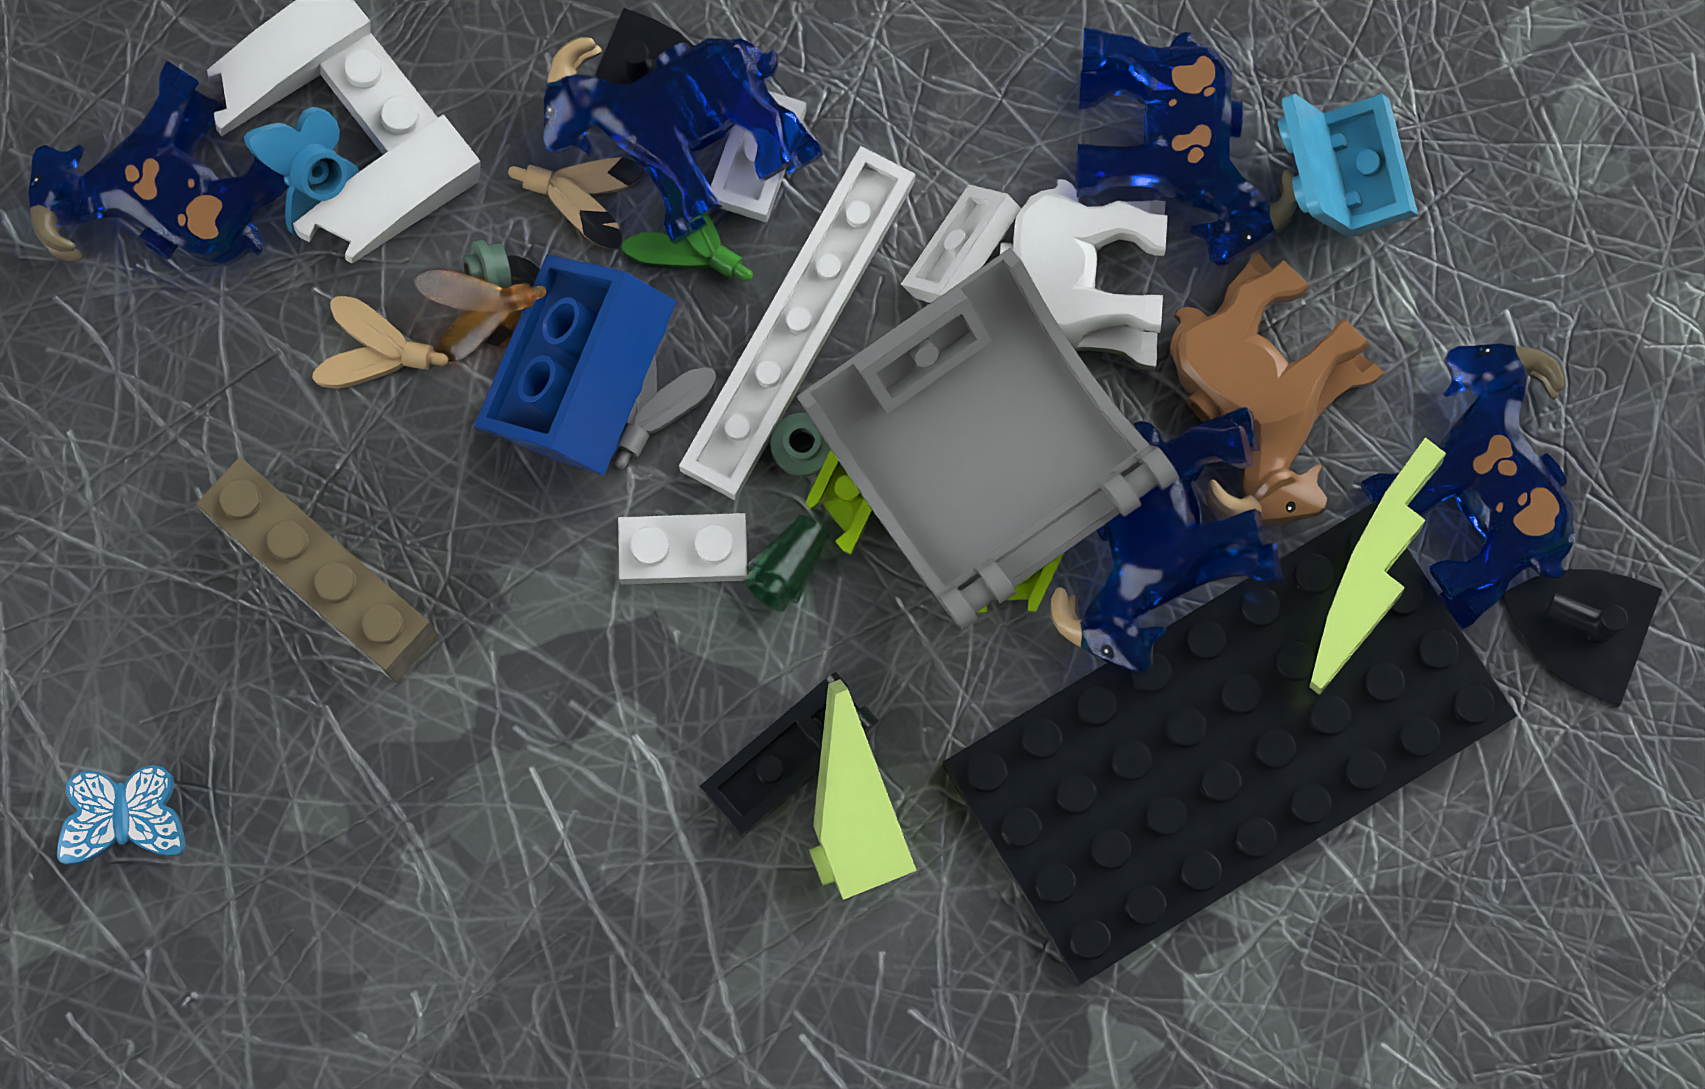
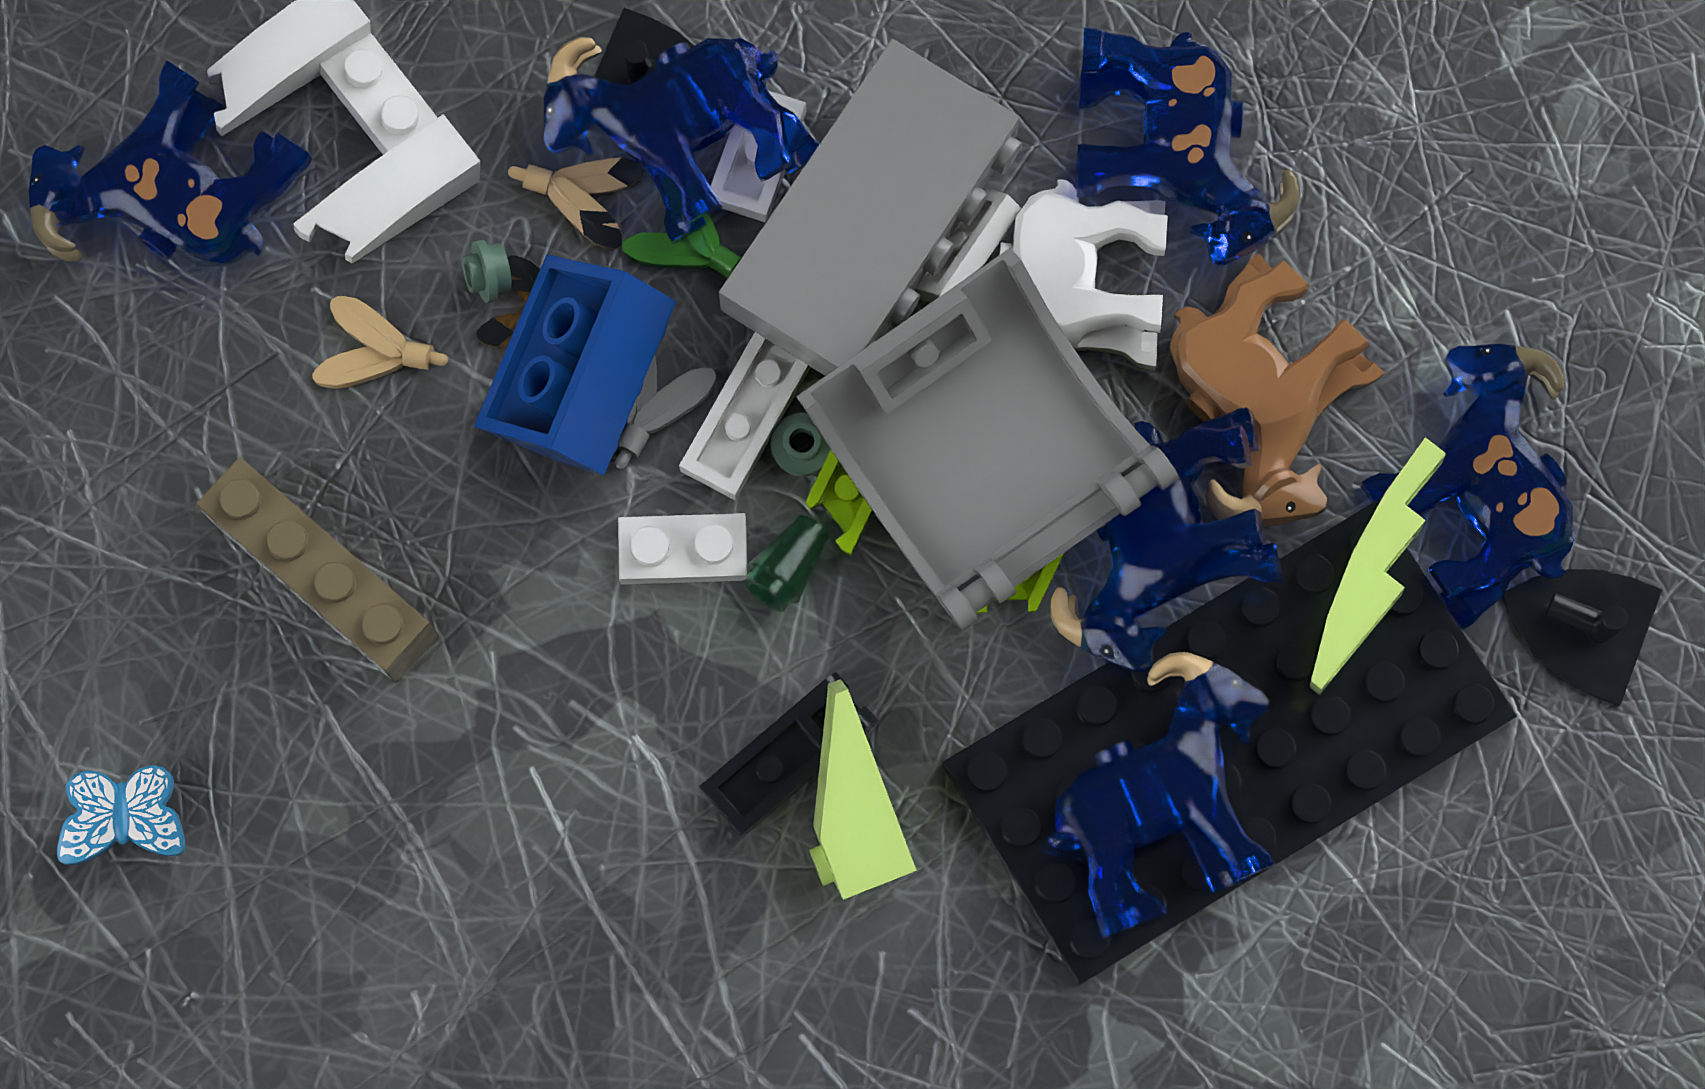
(304, 158): dark azure animal -> none
(485, 304): clear orange piece -> none
(872, 211): none -> light grey brick
(1162, 790): none -> clear blue animal
(1348, 164): medium azure bracket -> none

